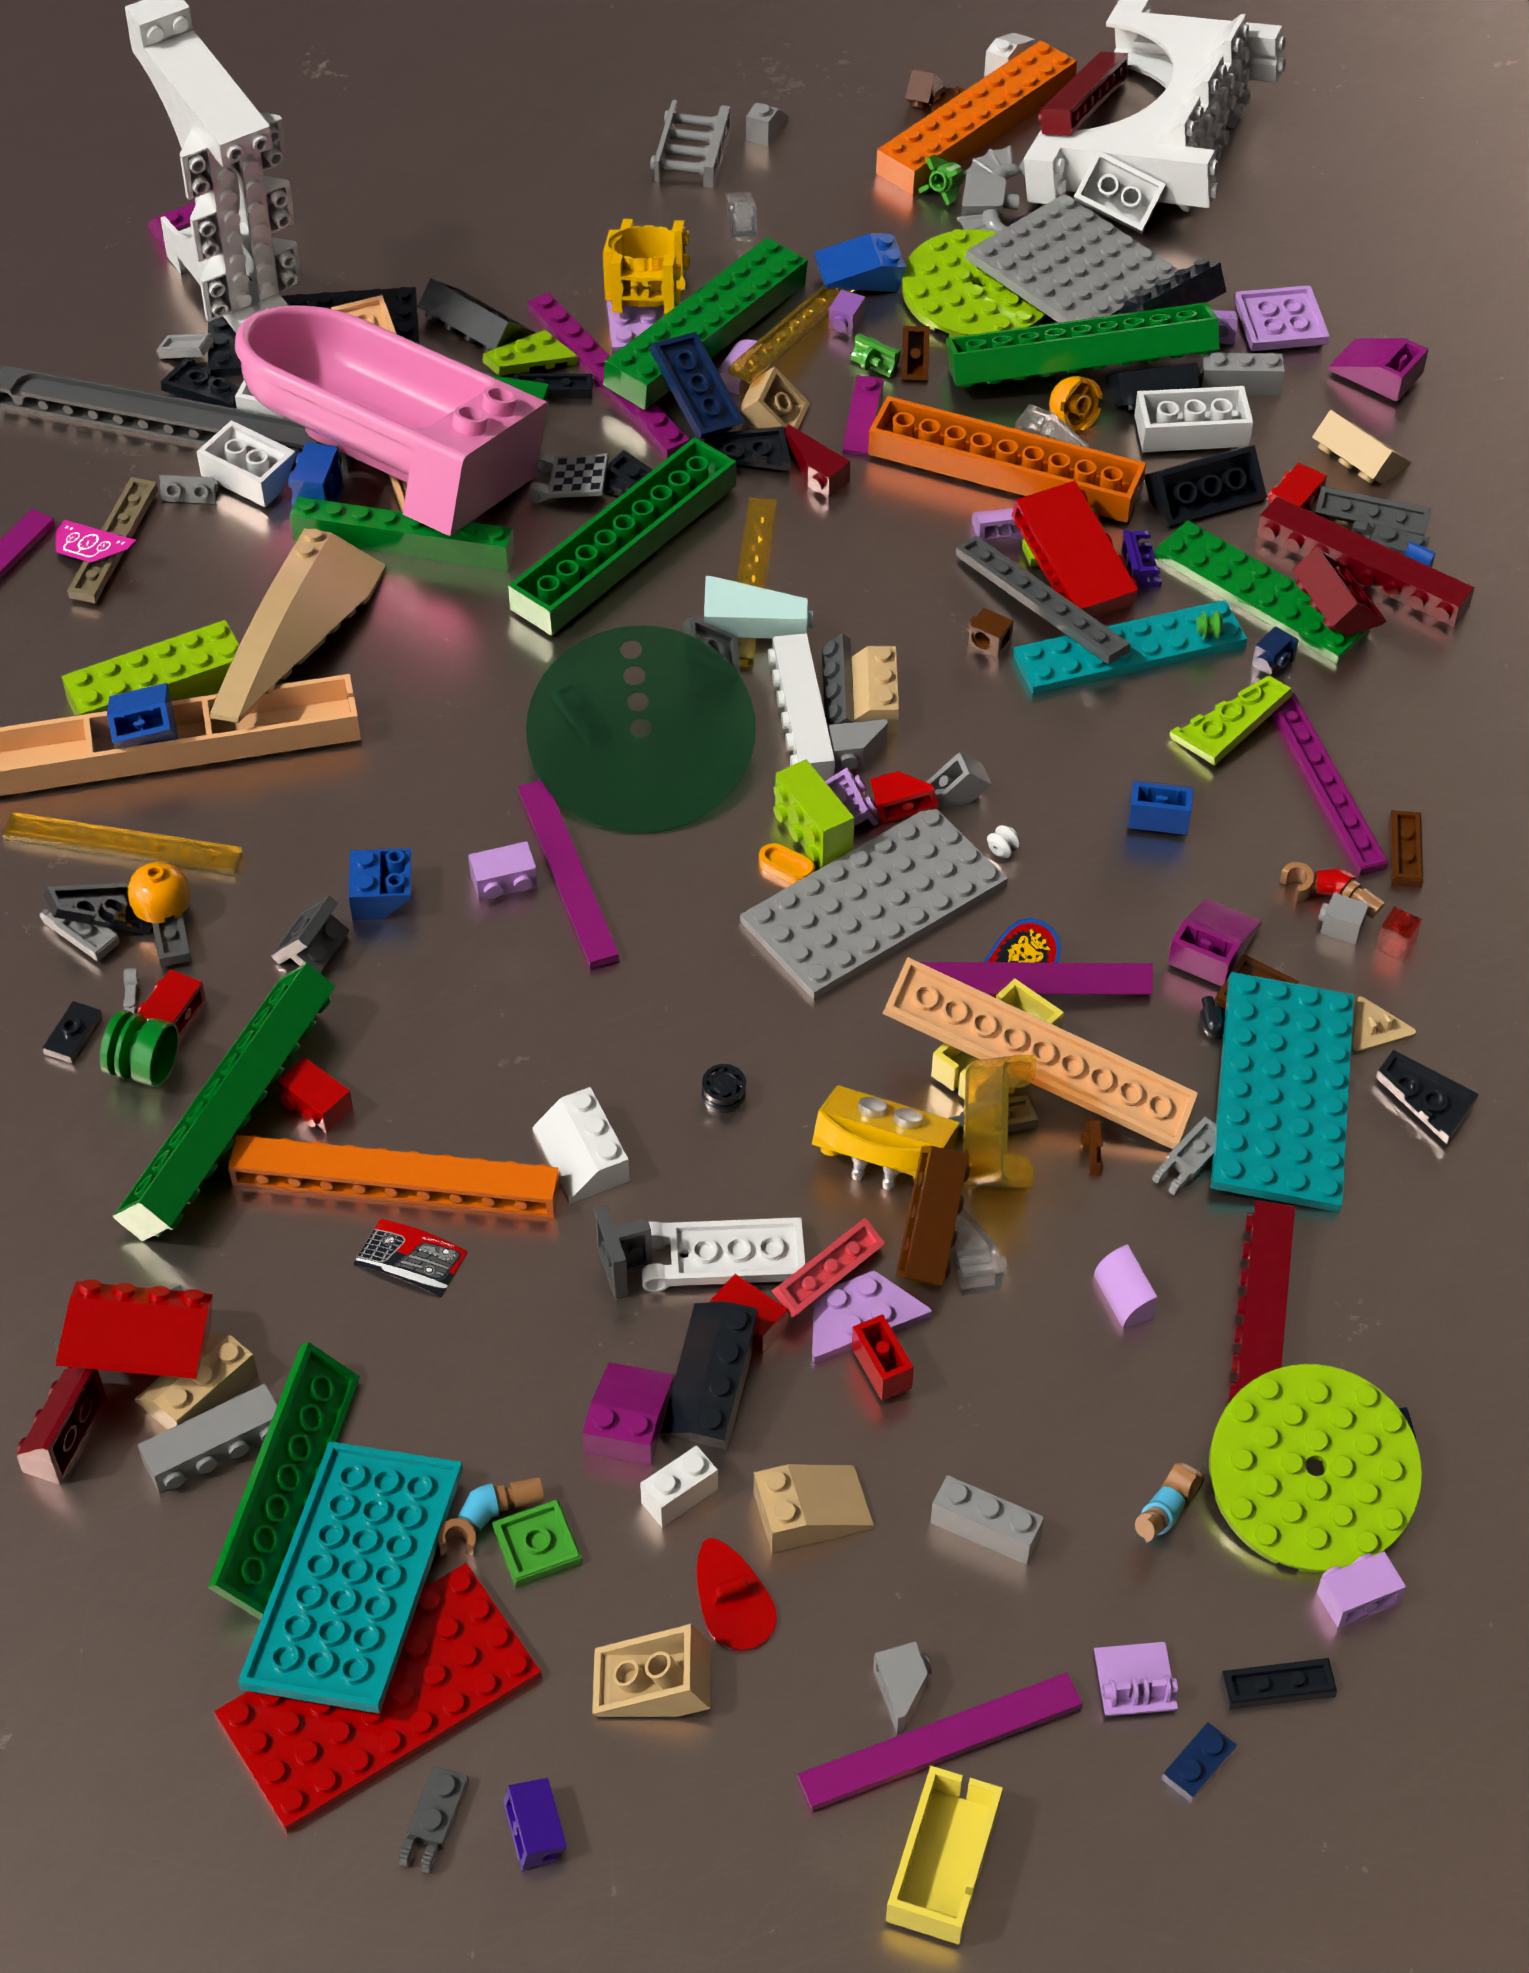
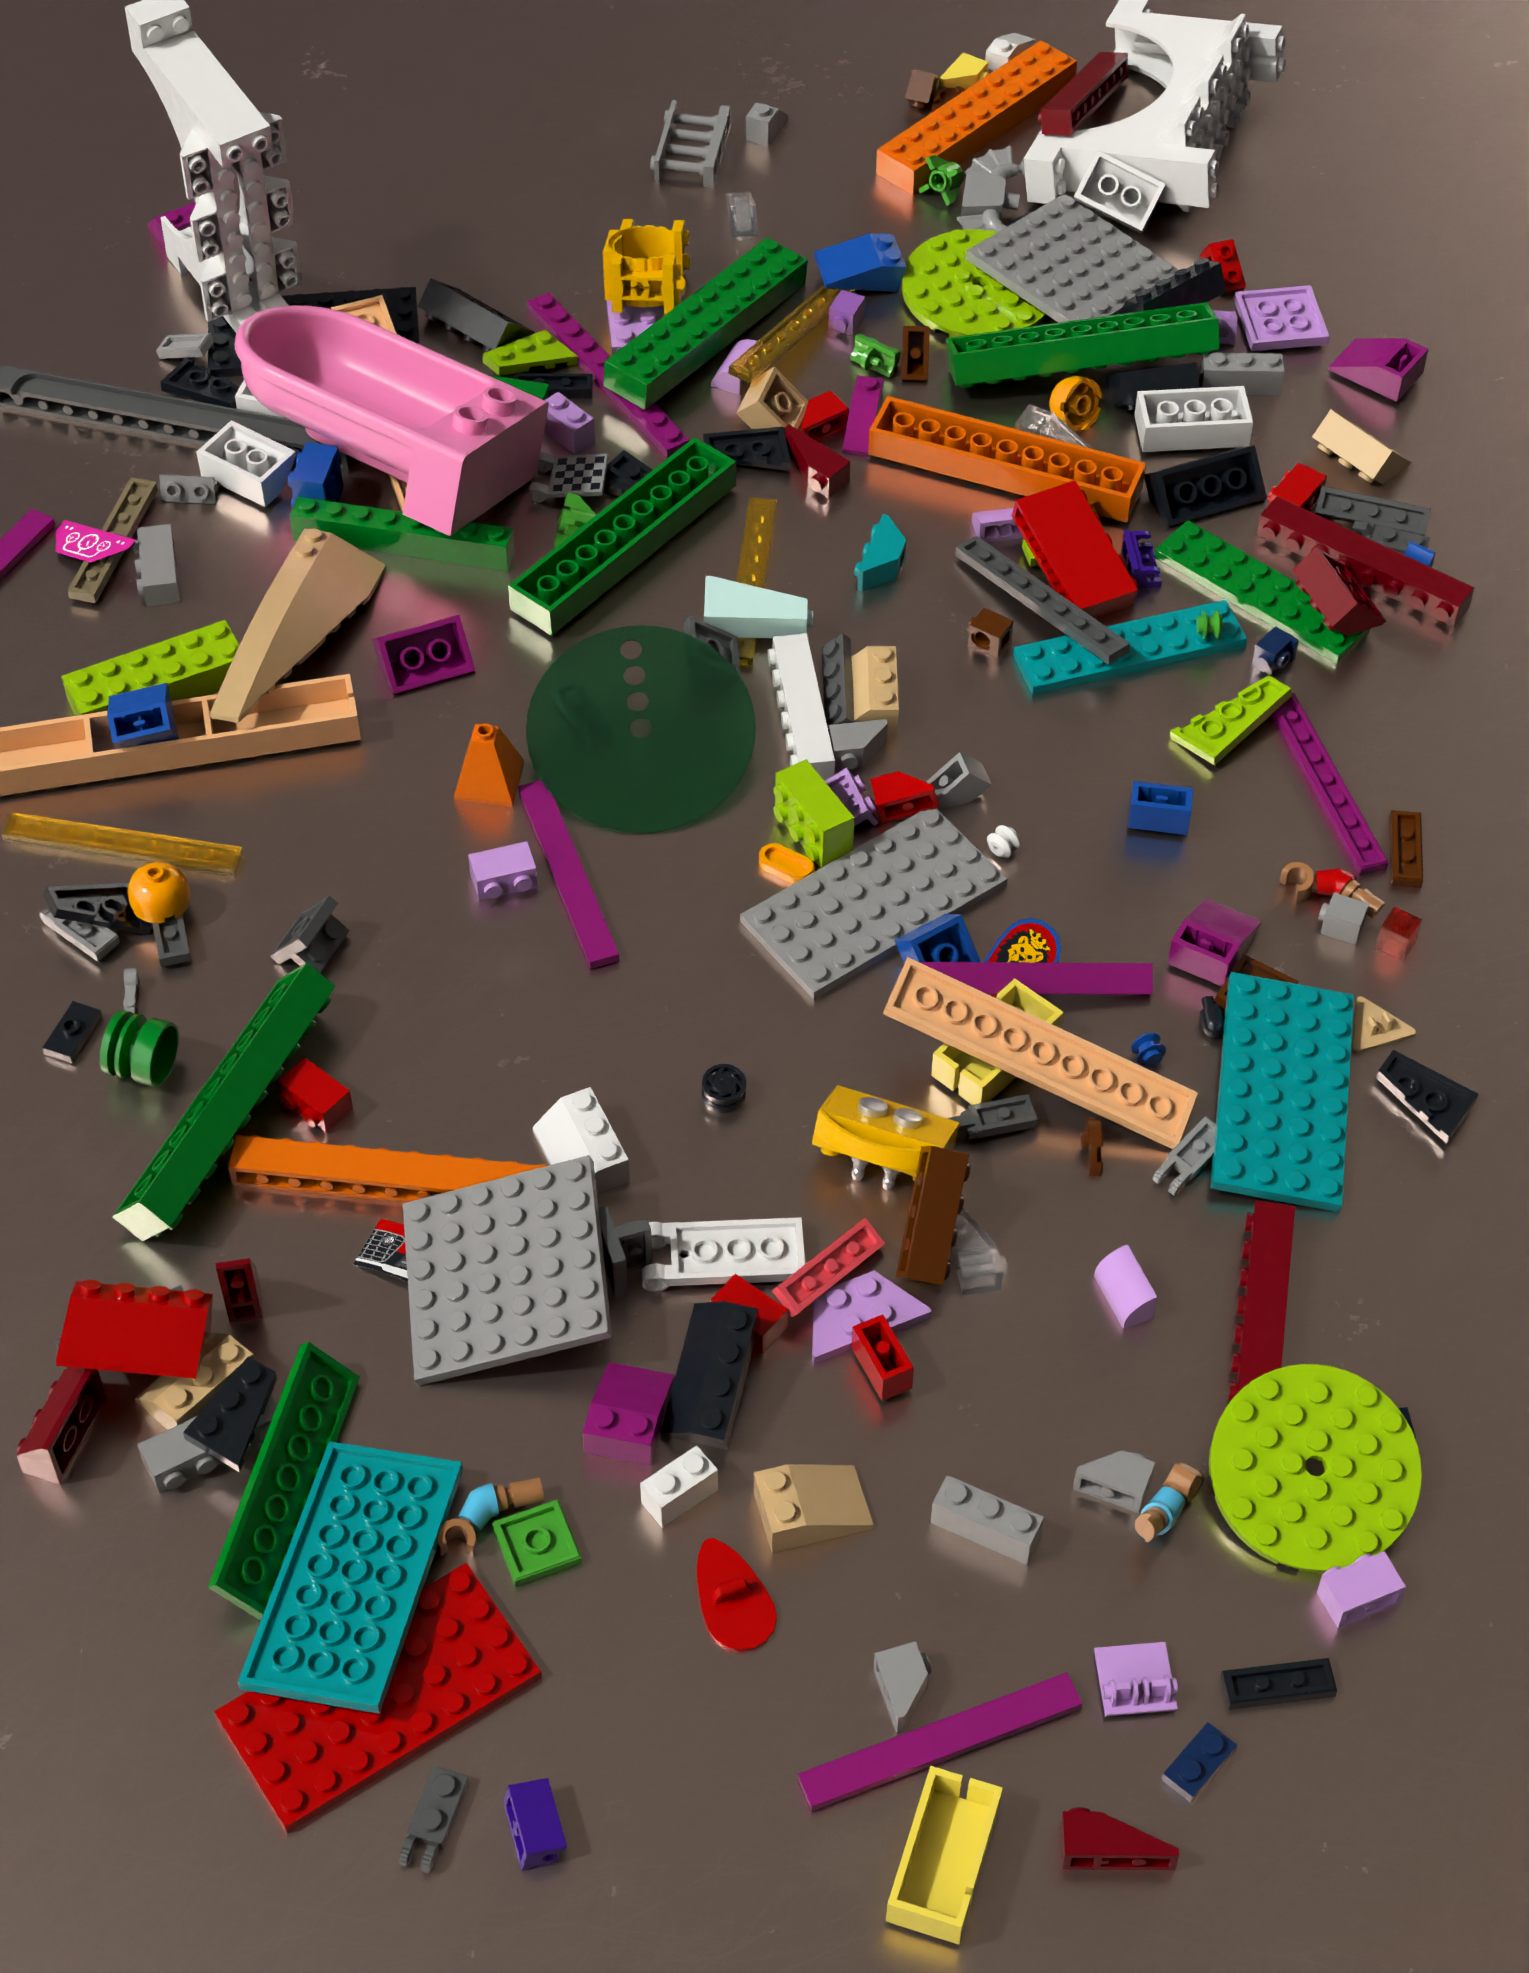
(156, 565): none -> light grey brick
(175, 1000): red brick -> none
(230, 1417): none -> black wing
(240, 1289): none -> dark red slope
(378, 882): blue slope -> none
(424, 654): none -> magenta slope
(489, 768): none -> orange slope
(505, 1270): none -> light grey plate
(569, 424): none -> lavender brick
(572, 519): none -> bright green brick
(653, 1675): tan slope -> none
(696, 385): dark blue plate -> none
(824, 416): none -> red slope
(882, 556): none -> teal slope
(939, 941): none -> blue slope
(964, 72): none -> light yellow slope
(986, 1123): clear yellow windscreen -> none
(1103, 1843): none -> dark red slope
(1117, 1479): none -> light grey slope
(1148, 1049): none -> blue wheel
(1226, 254): none -> red bracket

